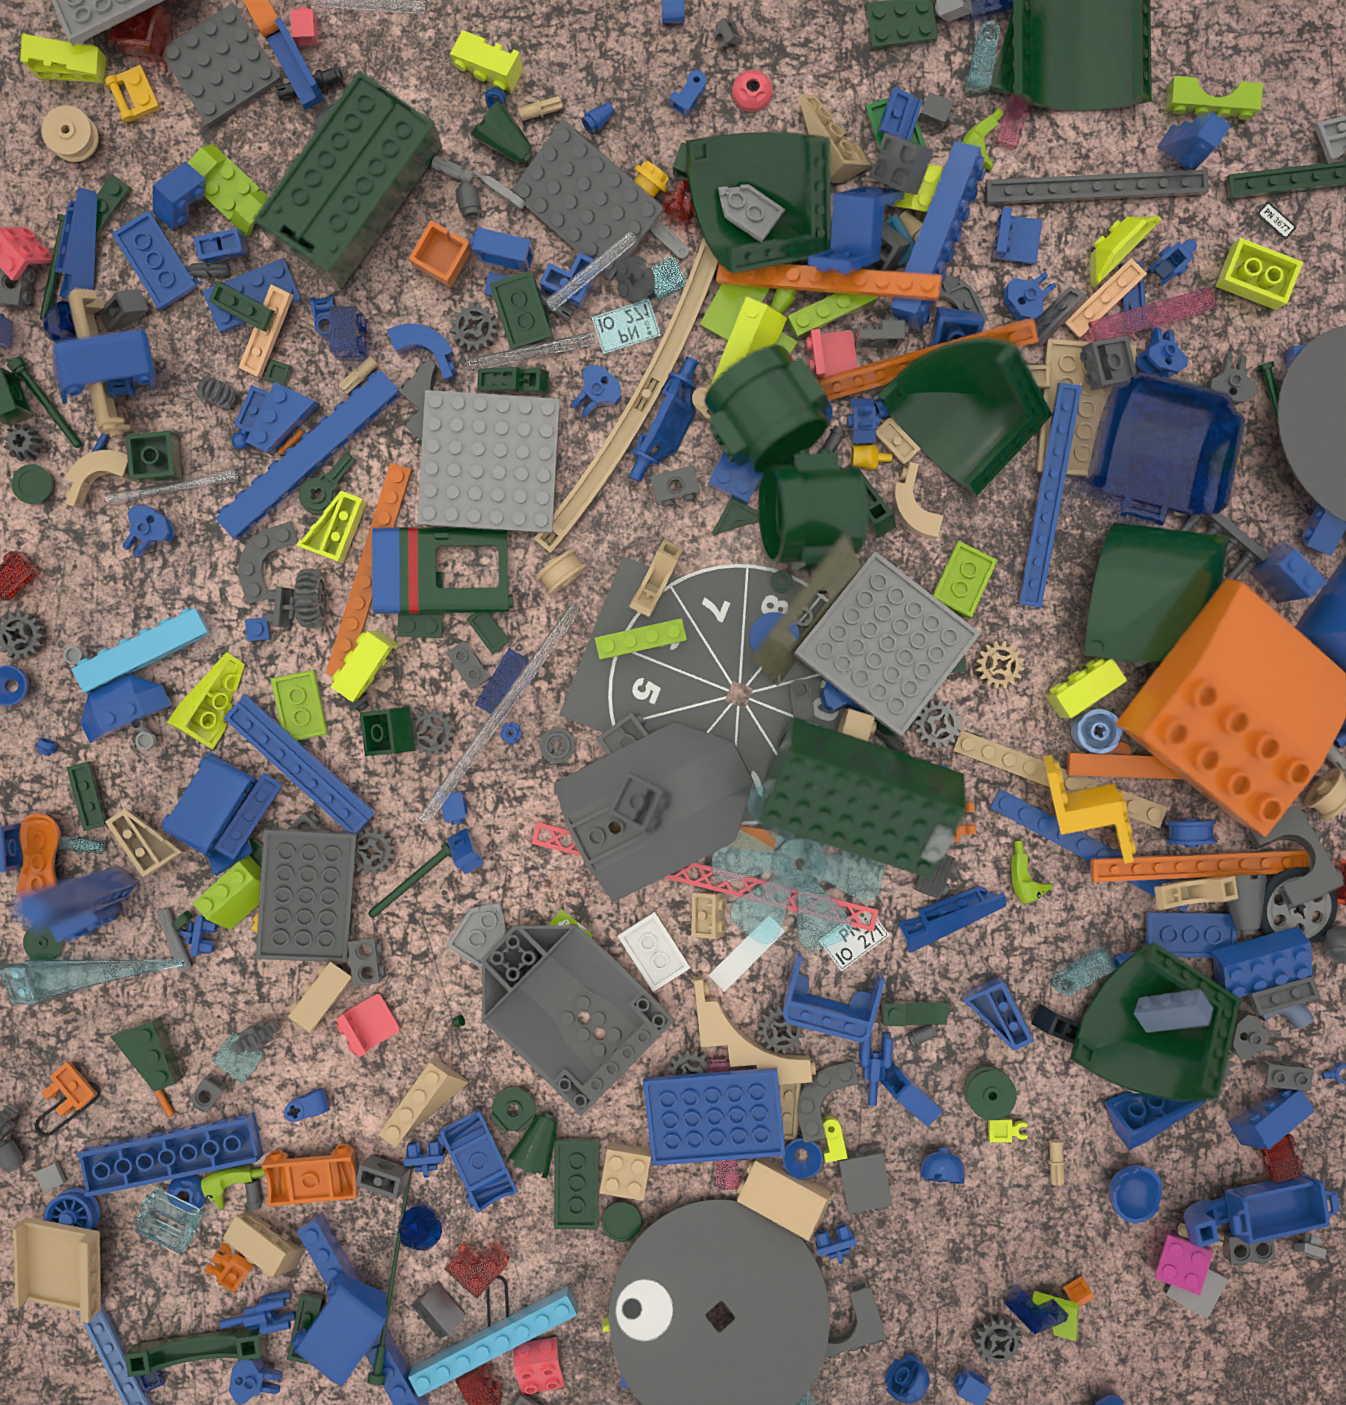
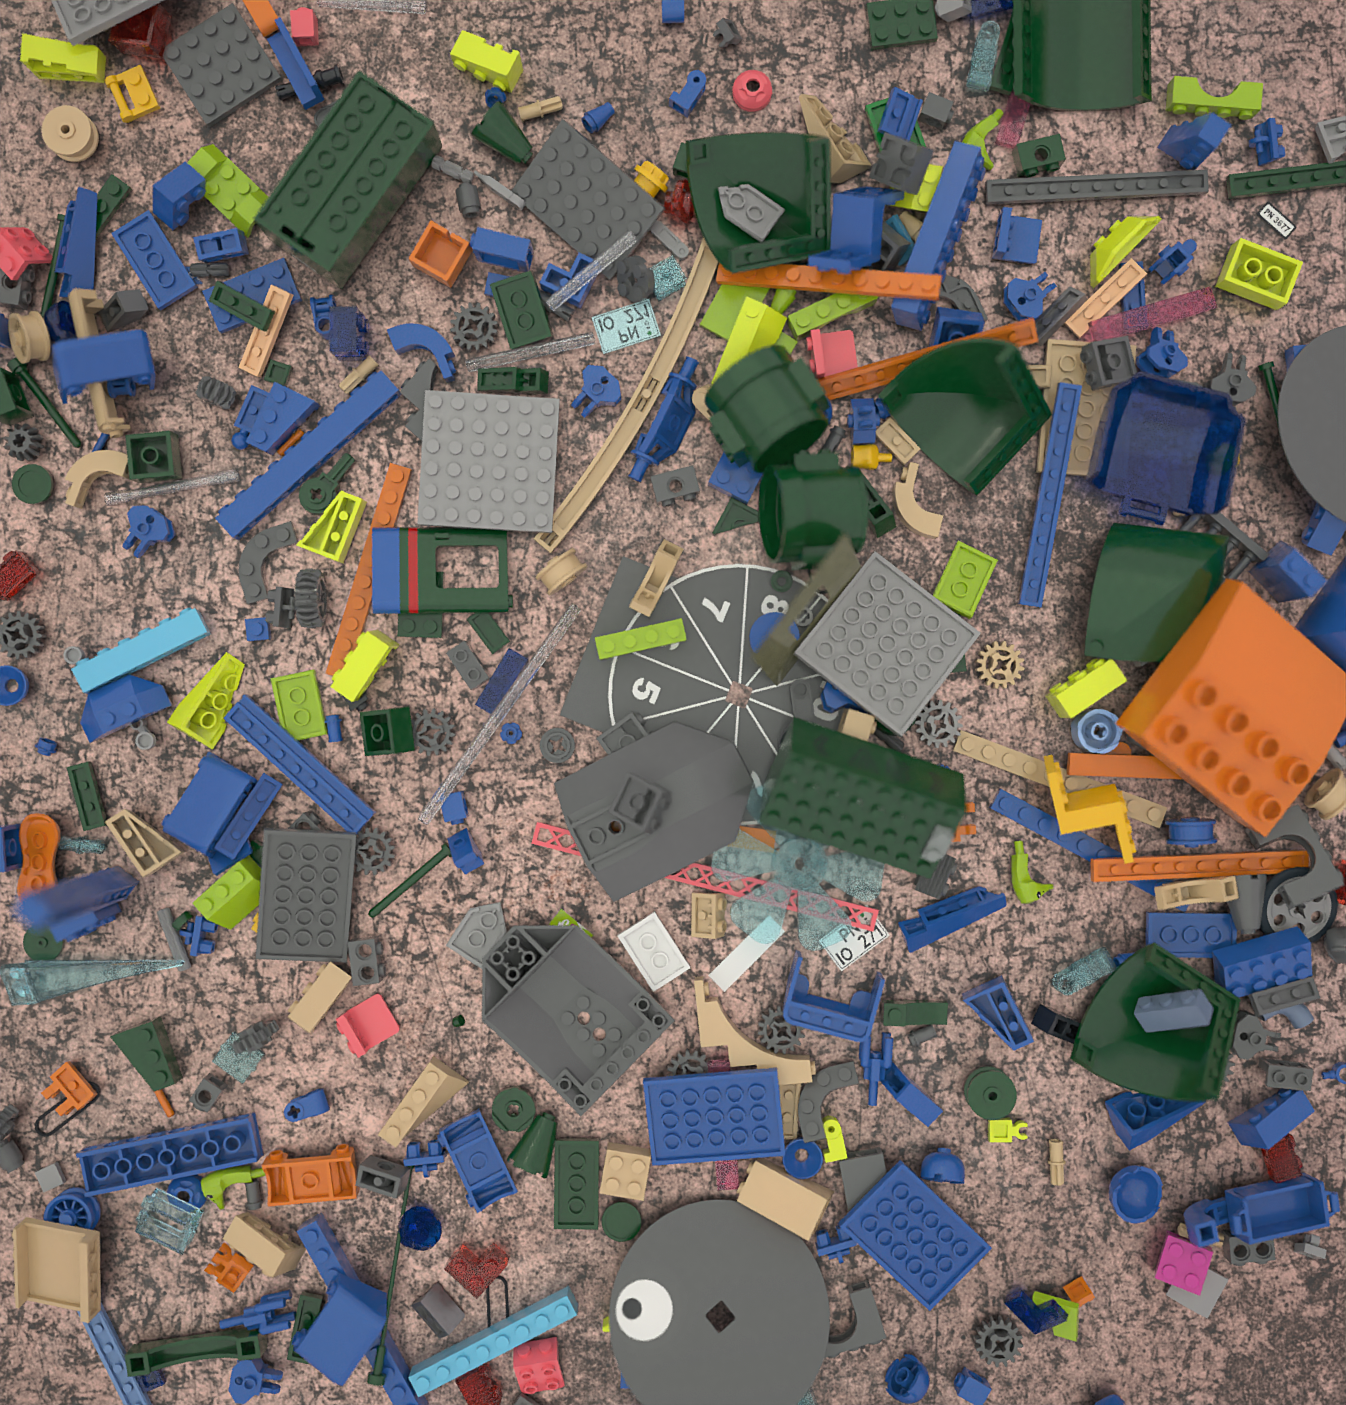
(29, 337): none -> tan wheel
(334, 728): none -> blue pin
(887, 336): dark grey plate -> none
(914, 1235): none -> blue plate
(1048, 147): none -> dark green brick
(1267, 143): none -> blue hips

